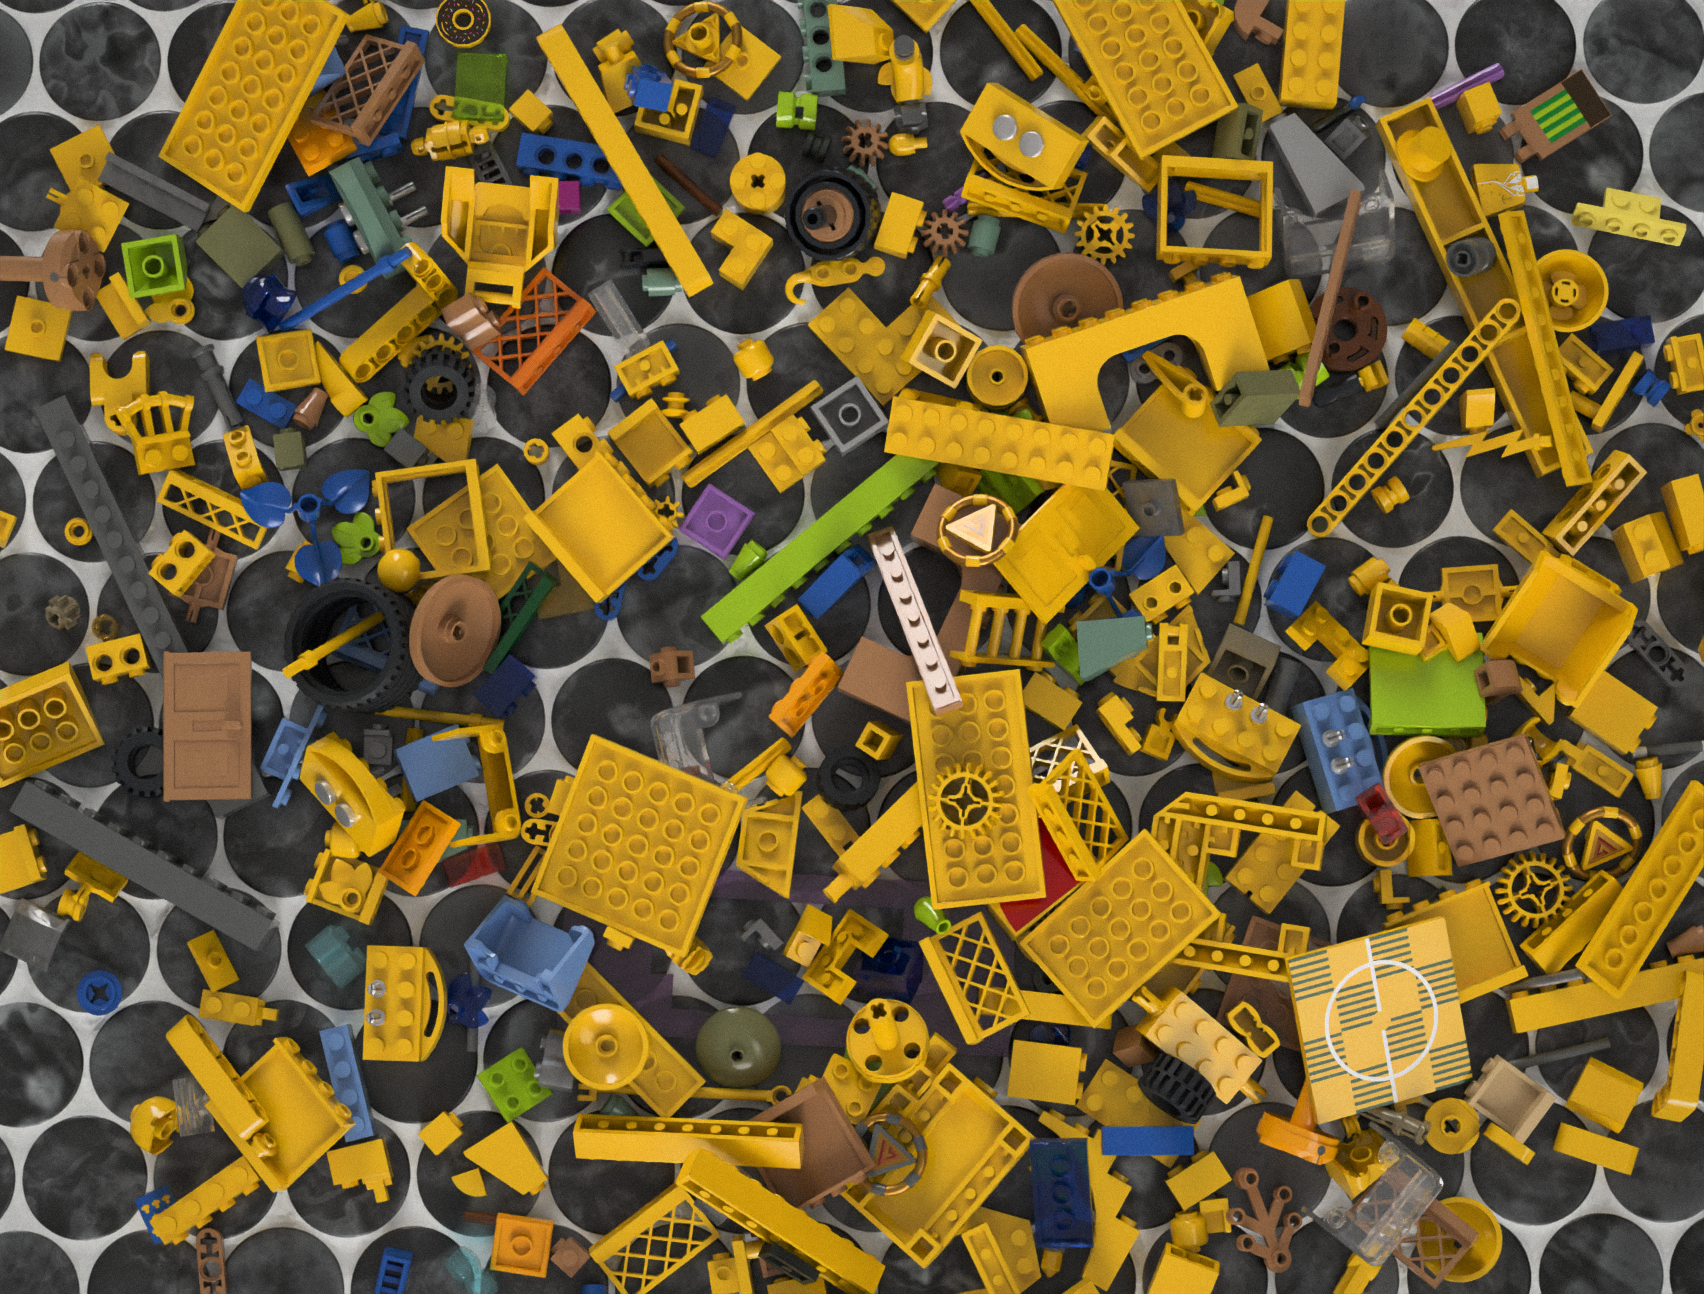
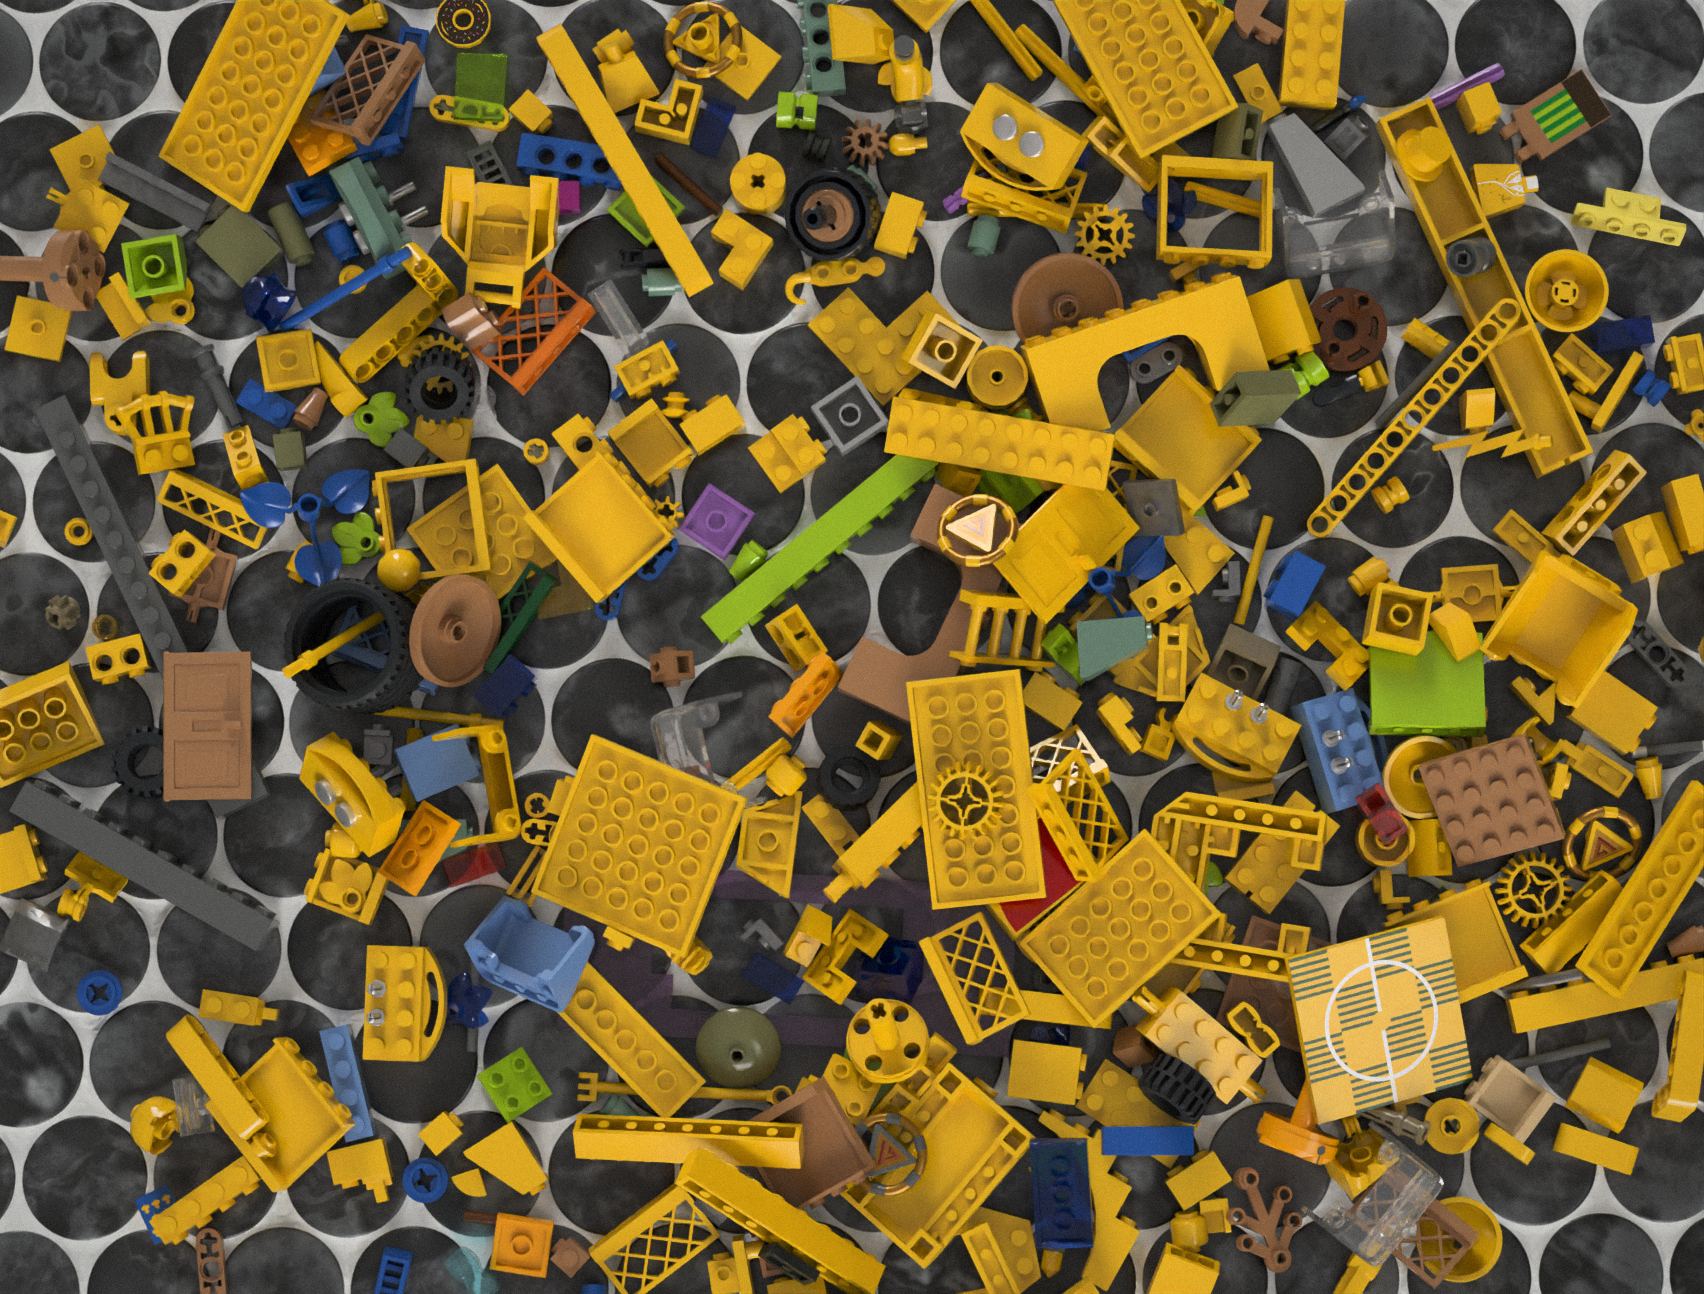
(213, 961): yellow plate -> none
(288, 750): medium blue bracket -> none
(337, 955): clear light blue brick -> none
(413, 1174): none -> blue gear
(450, 140): yellow piece -> none
(553, 1069): flat silver brick -> none
(602, 1067): yellow dish -> none
(648, 87): blue brick -> none
(752, 434): yellow axle -> none
(753, 359): yellow head -> none
(837, 581): blue slope -> none
(915, 621): tile -> none
(930, 282): yellow pin -> none
(934, 919): lime cone -> none
(952, 227): medium nougat gear -> none
(1179, 384): yellow piece -> none
(1330, 298): medium nougat tile -> none
(1433, 644): yellow tile -> none
(1497, 680): medium nougat brick -> none
(1545, 348): yellow plate -> none

